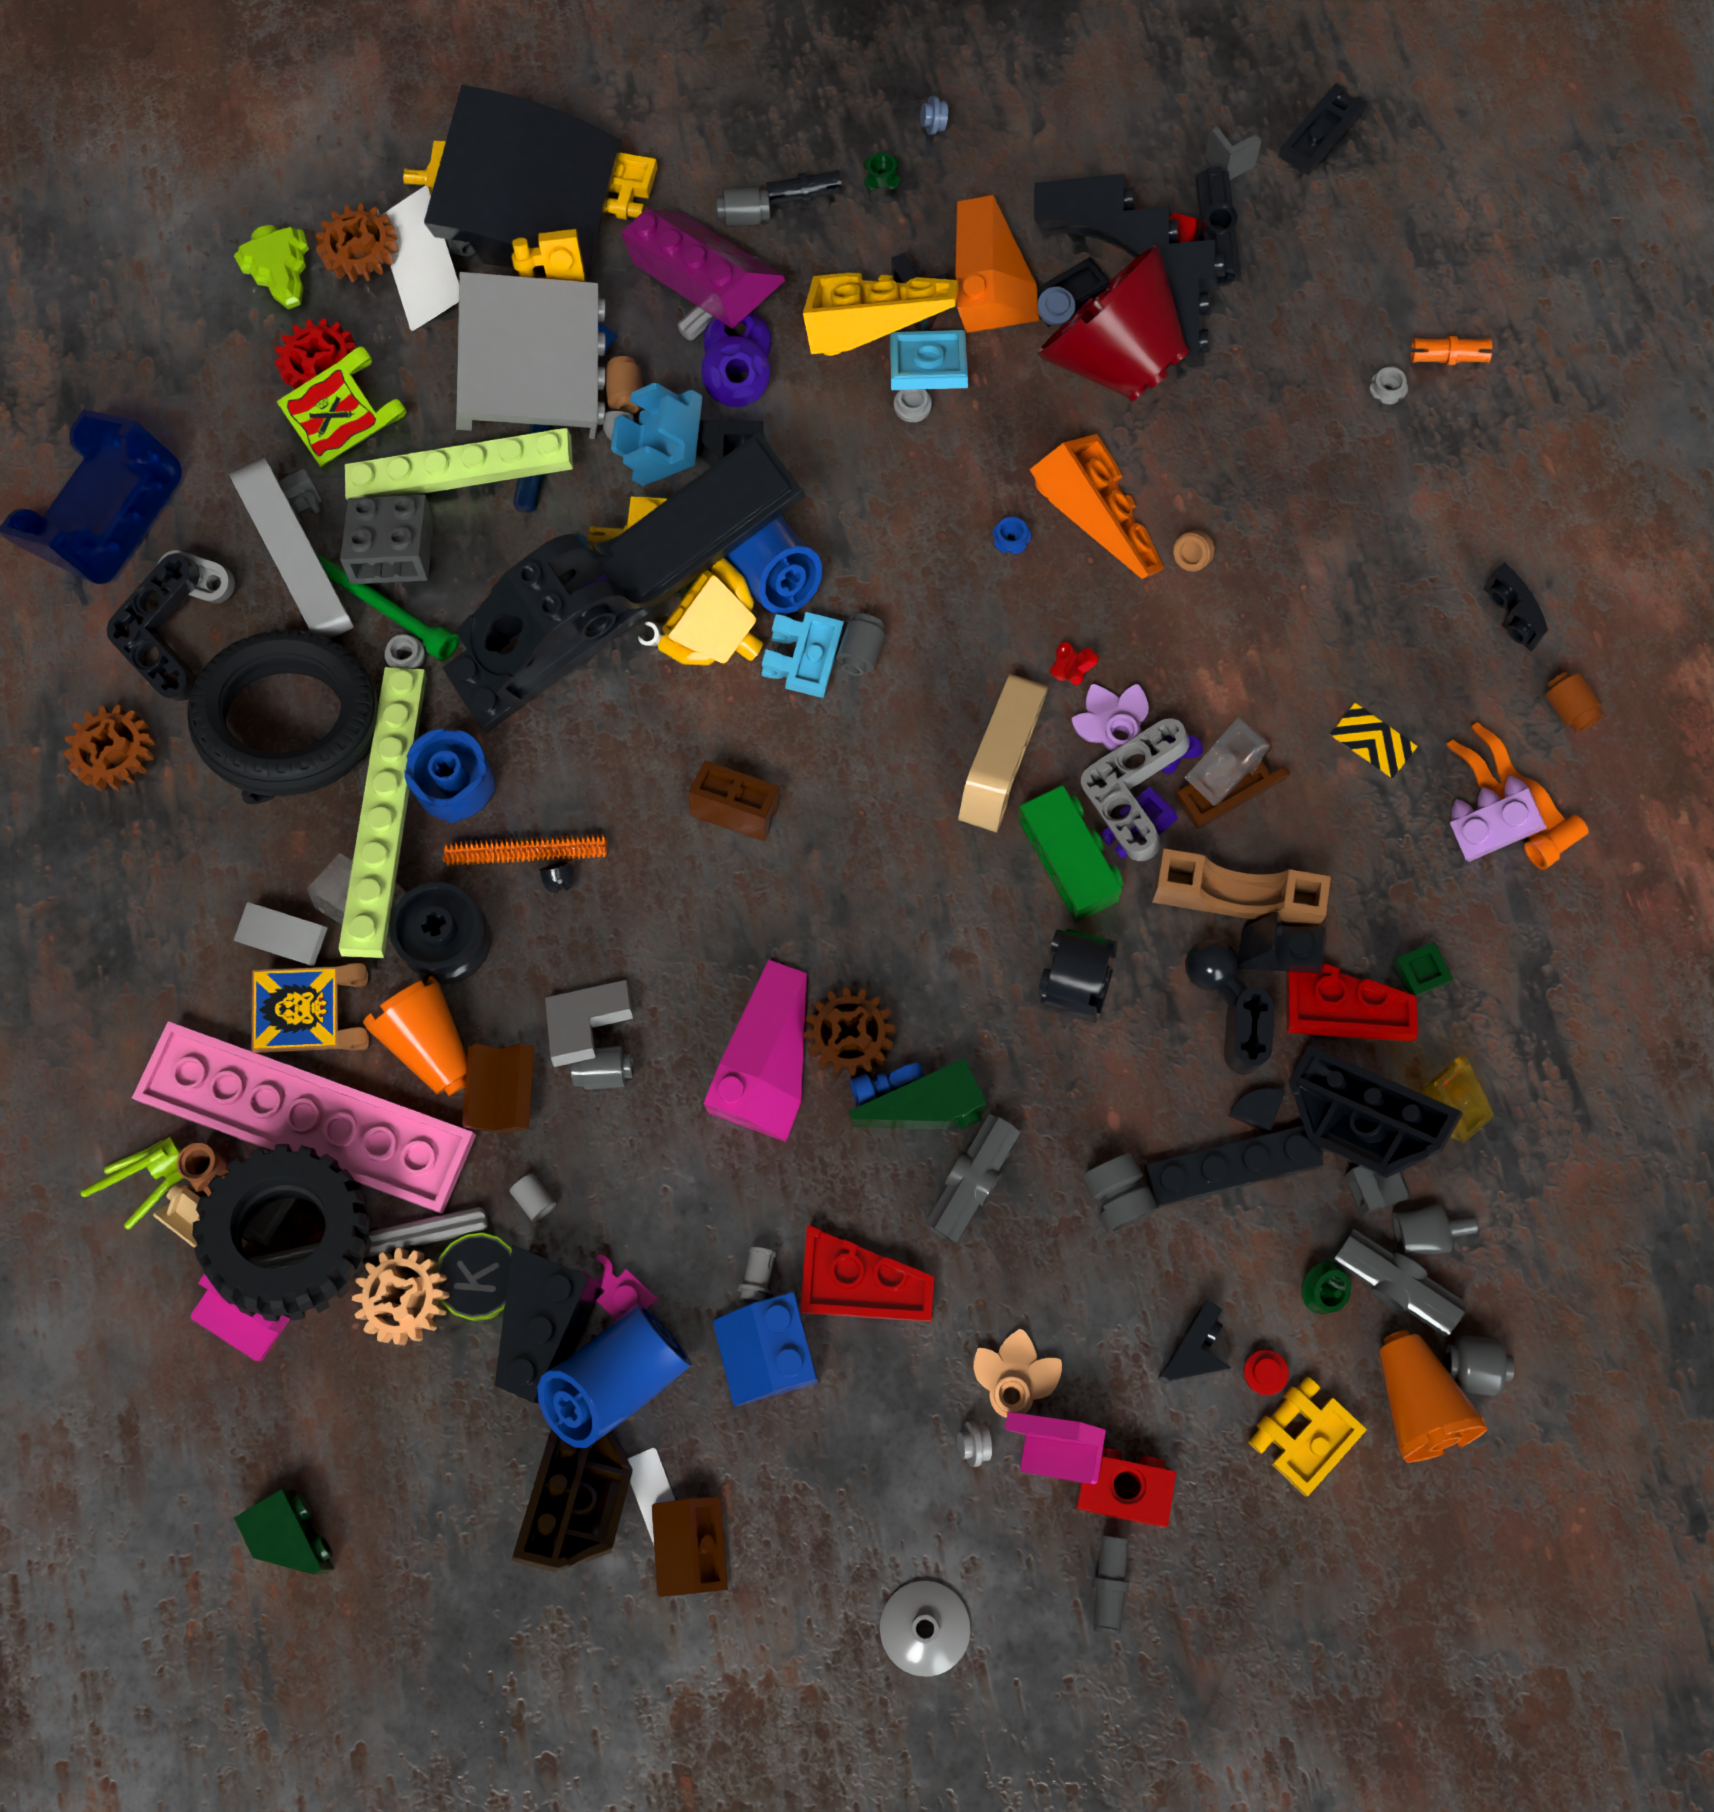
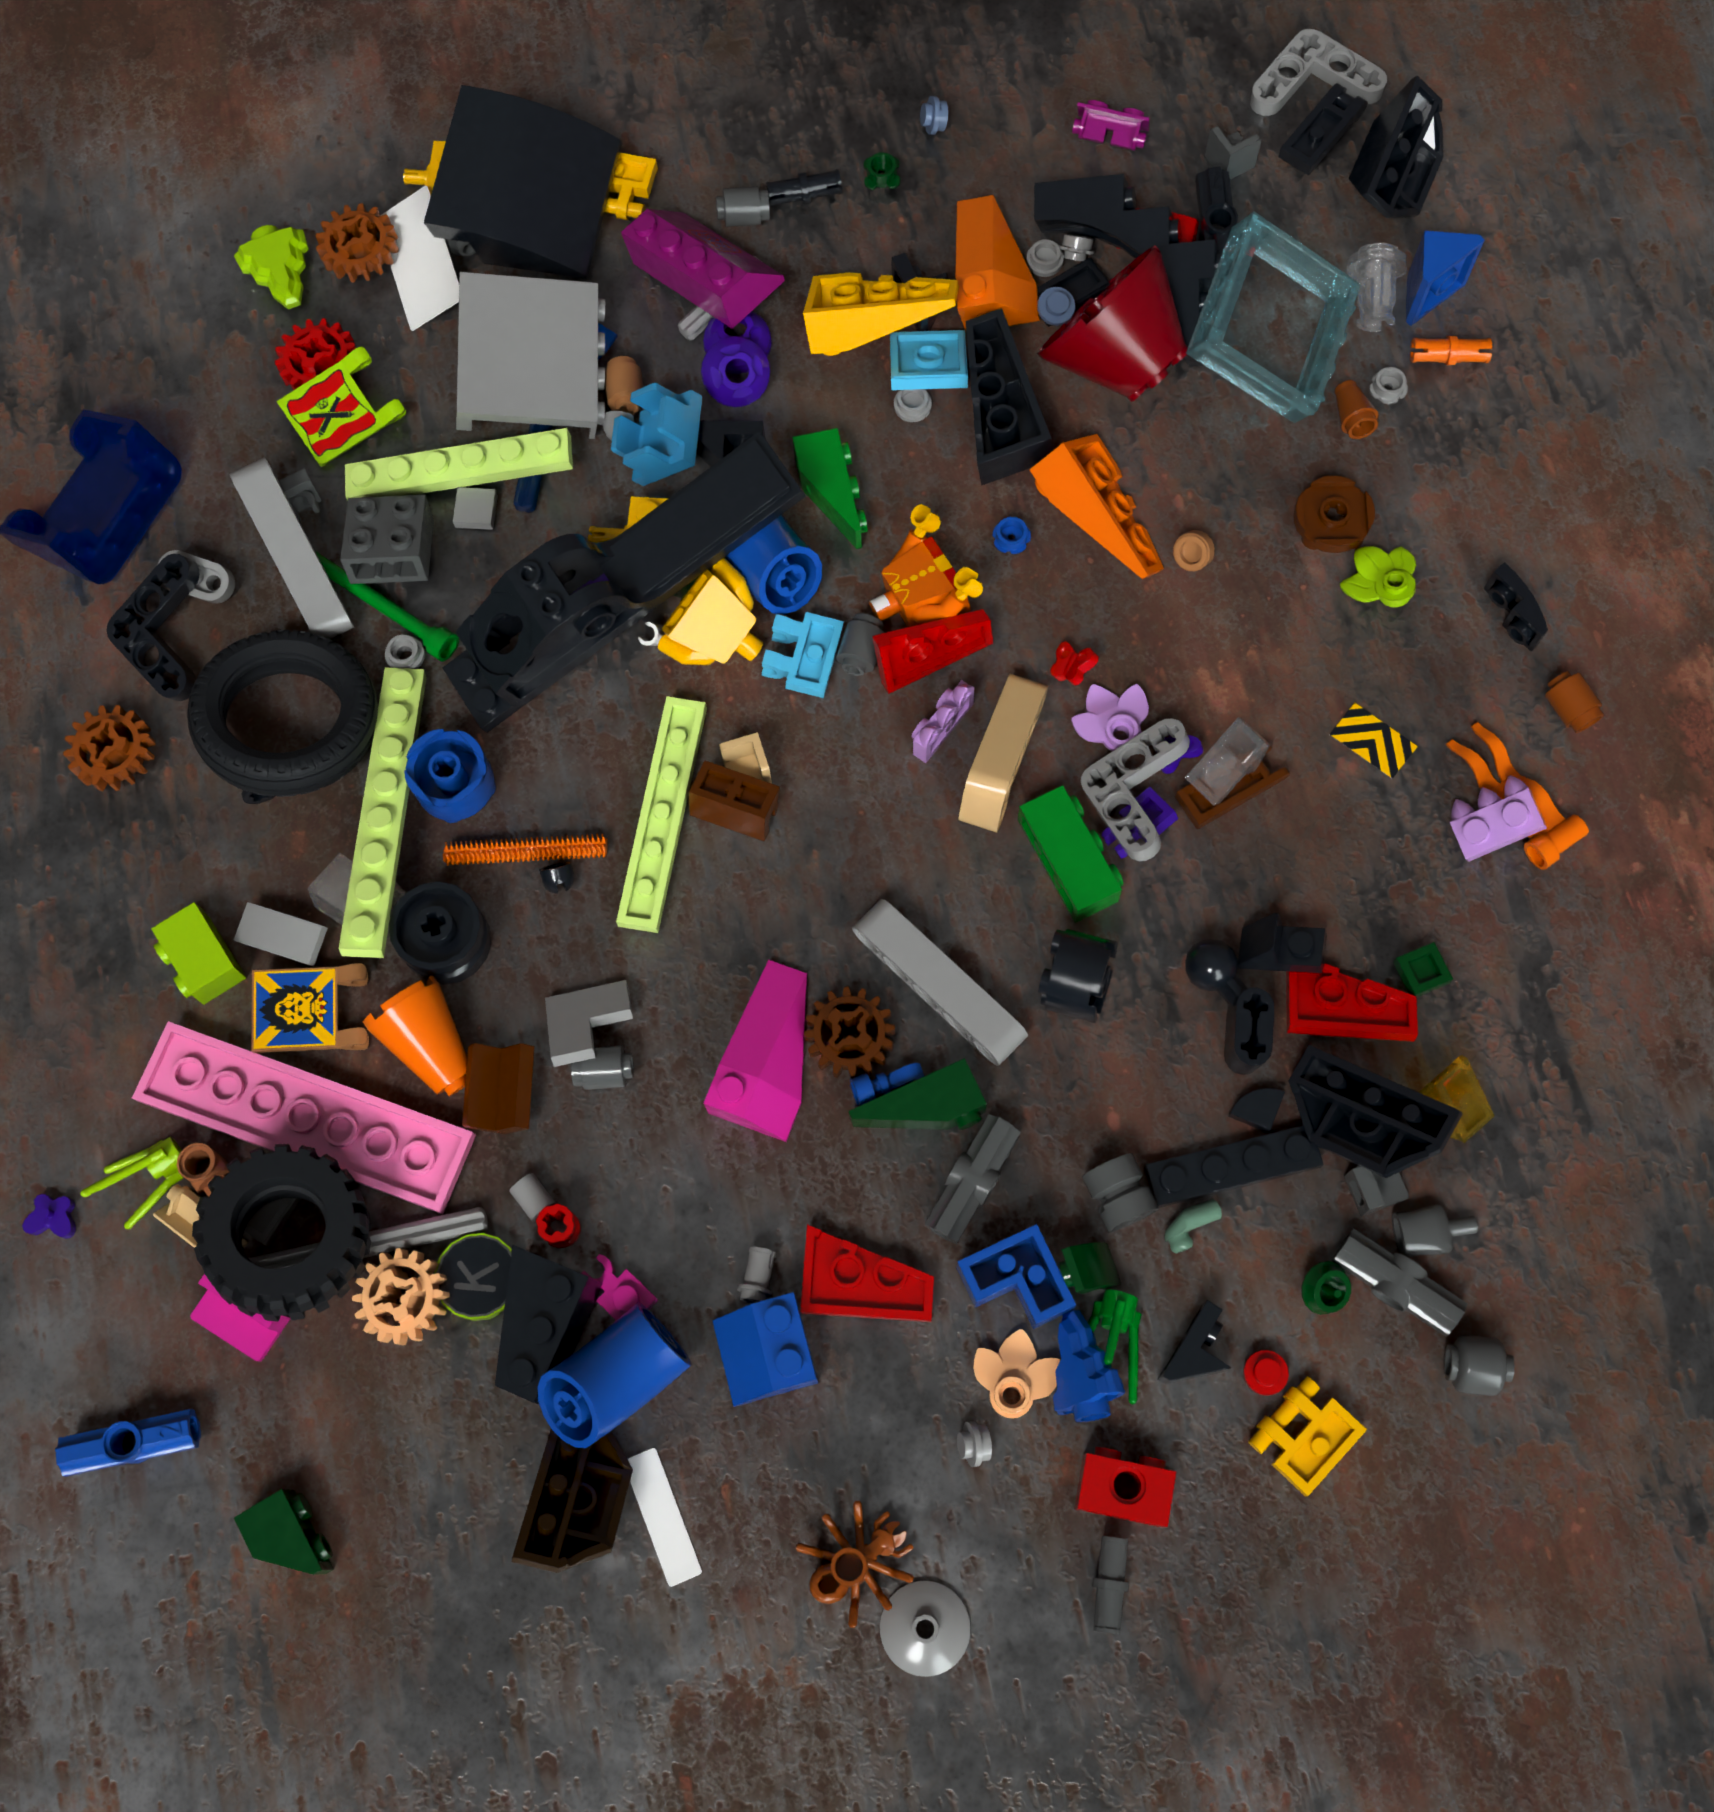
(51, 1215): none -> dark purple piece
(104, 1448): none -> blue piece
(197, 954): none -> lime brick
(475, 508): none -> light grey tile
(556, 1238): none -> red bush
(557, 252): yellow plate -> none
(661, 815): none -> yellowish green plate
(689, 1546): reddish brown panel -> none
(746, 756): none -> tan panel
(825, 480): none -> green slope
(851, 1566): none -> dark orange animal
(922, 580): none -> orange torso
(928, 647): none -> red wing
(940, 982): none -> light grey beam
(951, 709): none -> lavender plate
(1005, 409): none -> black wedge
(1019, 1265): none -> blue brick
(1045, 258): none -> light grey plate
(1058, 1447): dark pink panel -> none
(1076, 247): none -> light grey plate
(1082, 1376): none -> blue rock
(1089, 1267): none -> dark green slope
(1118, 1314): none -> green plant
(1125, 125): none -> magenta hinge
(1189, 1219): none -> sand green arm
(1200, 885): medium nougat arch -> none
(1308, 269): none -> clear light blue window
(1316, 62): none -> light grey beam
(1329, 535): none -> reddish brown plate
(1356, 412): none -> dark orange cone
(1376, 269): none -> clear piece
(1378, 573): none -> lime plate
(1401, 152): none -> black wedge
(1425, 1400): orange cone -> none
(1439, 270): none -> blue slope

